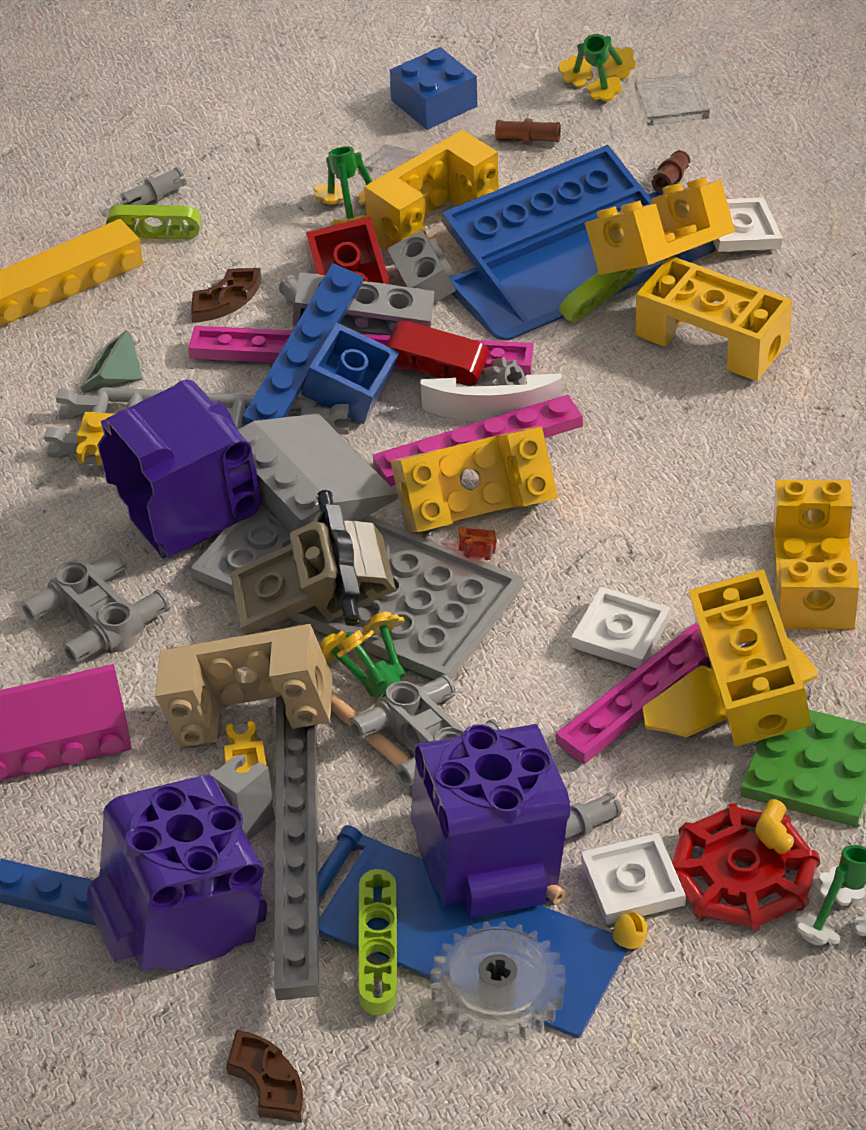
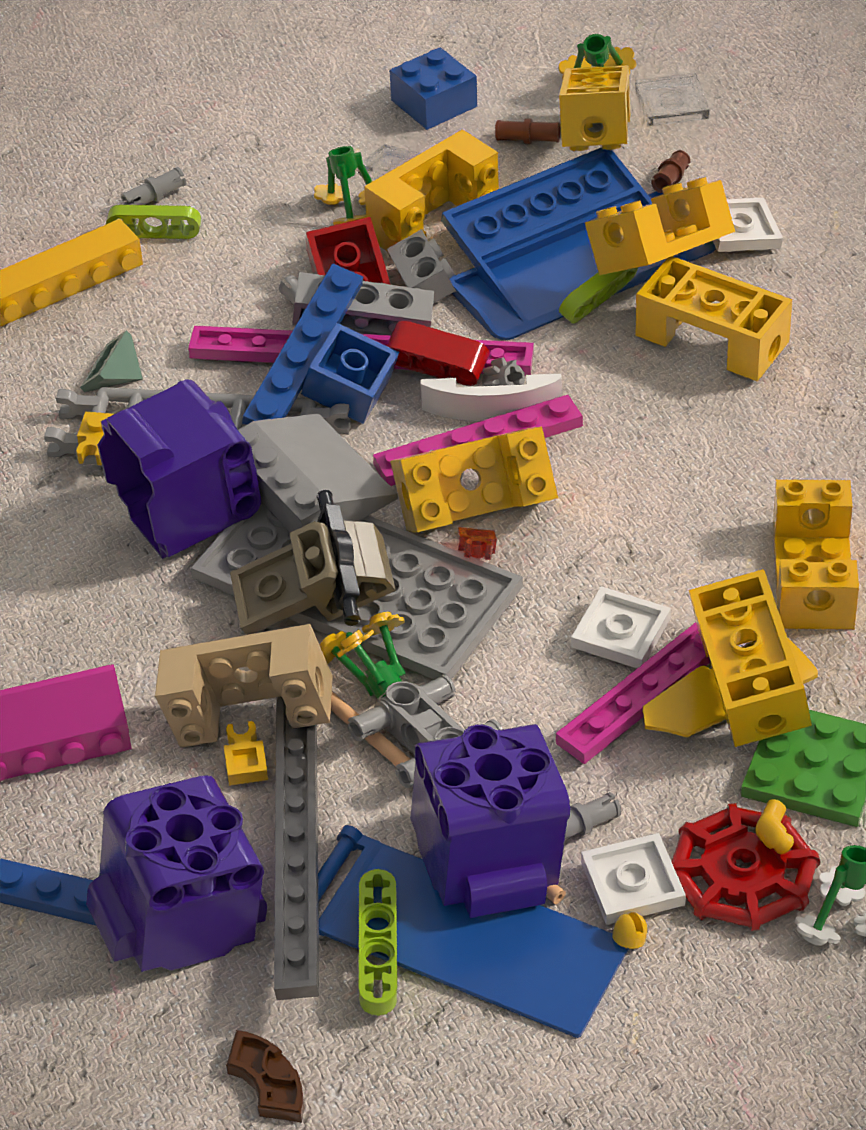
(95, 606): light grey piece -> none
(227, 296): reddish brown tile -> none
(247, 792): light grey hinge -> none
(497, 983): clear gear -> none
(595, 97): none -> yellow plate

